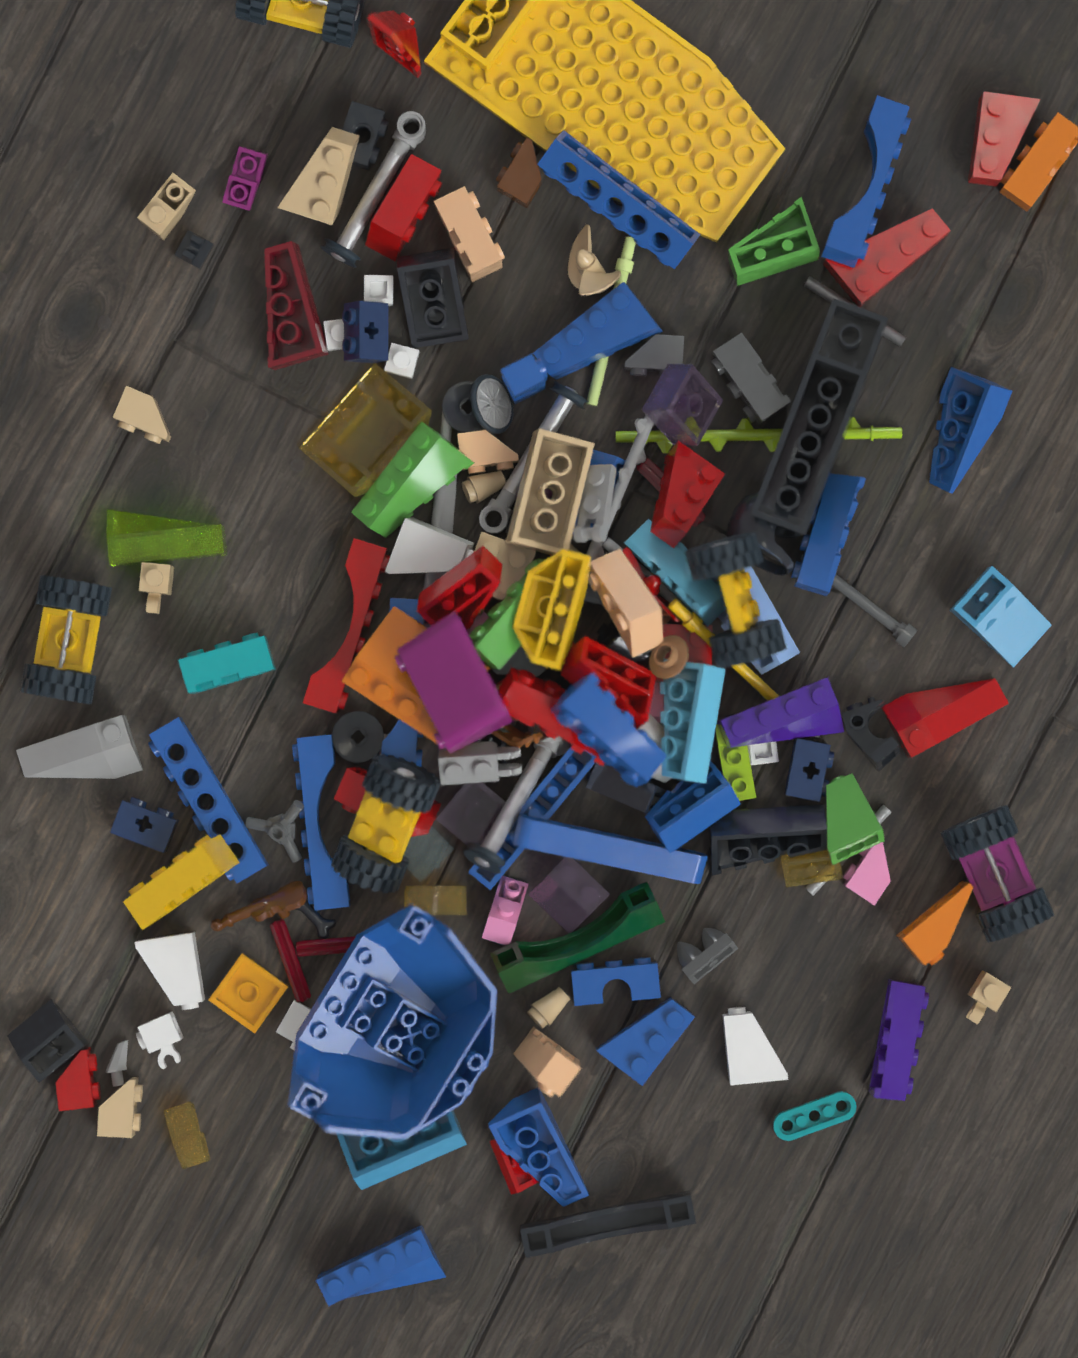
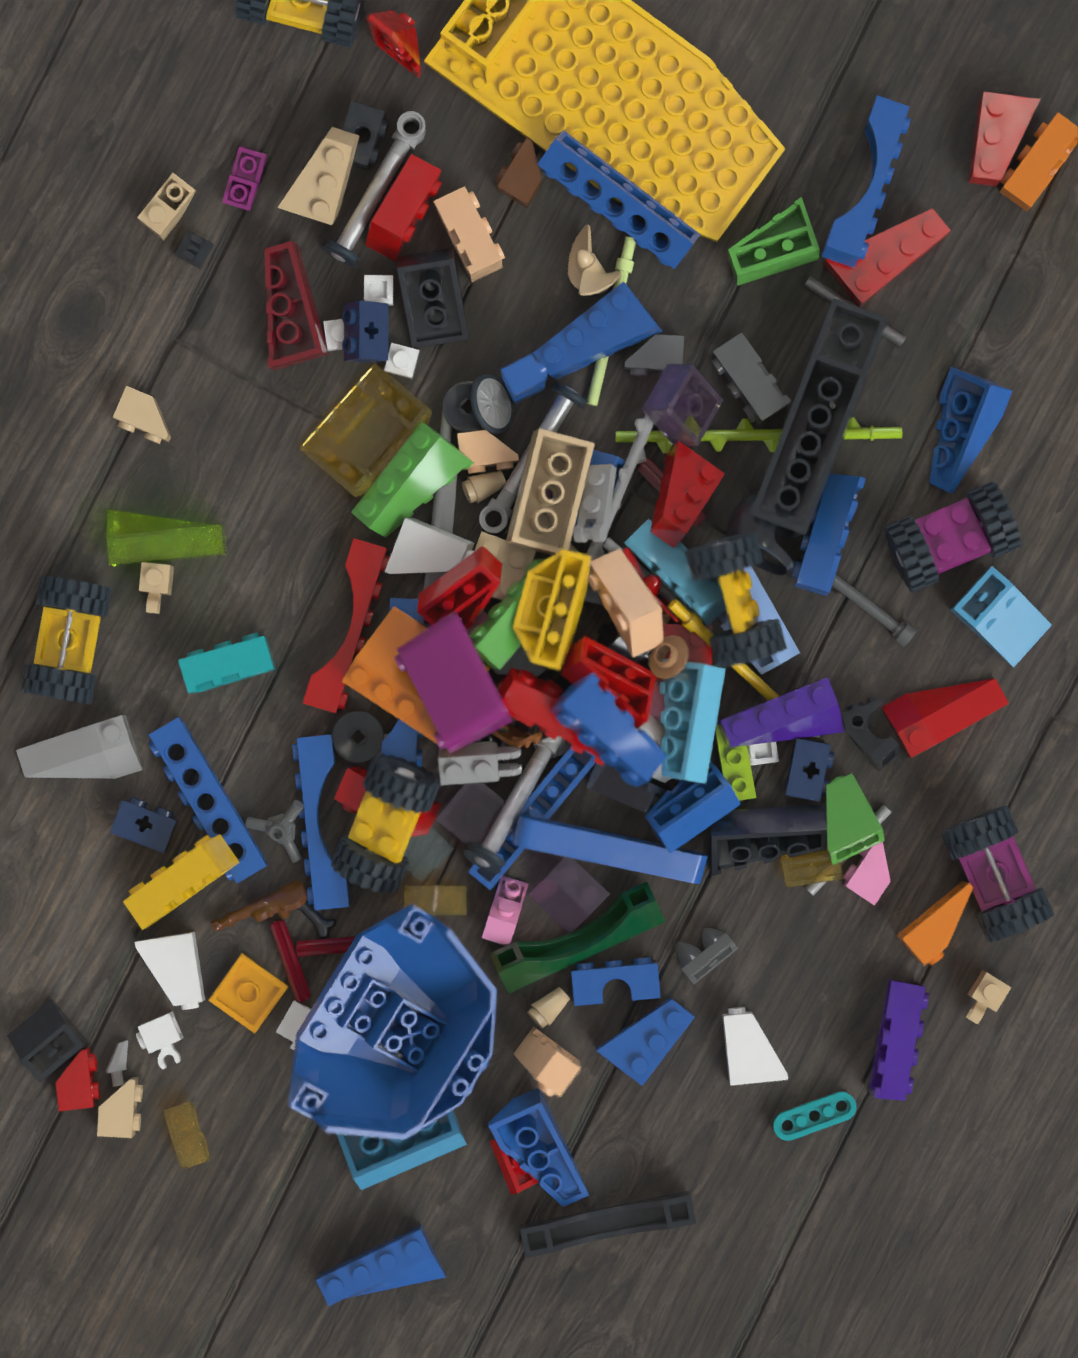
(952, 536): none -> plate

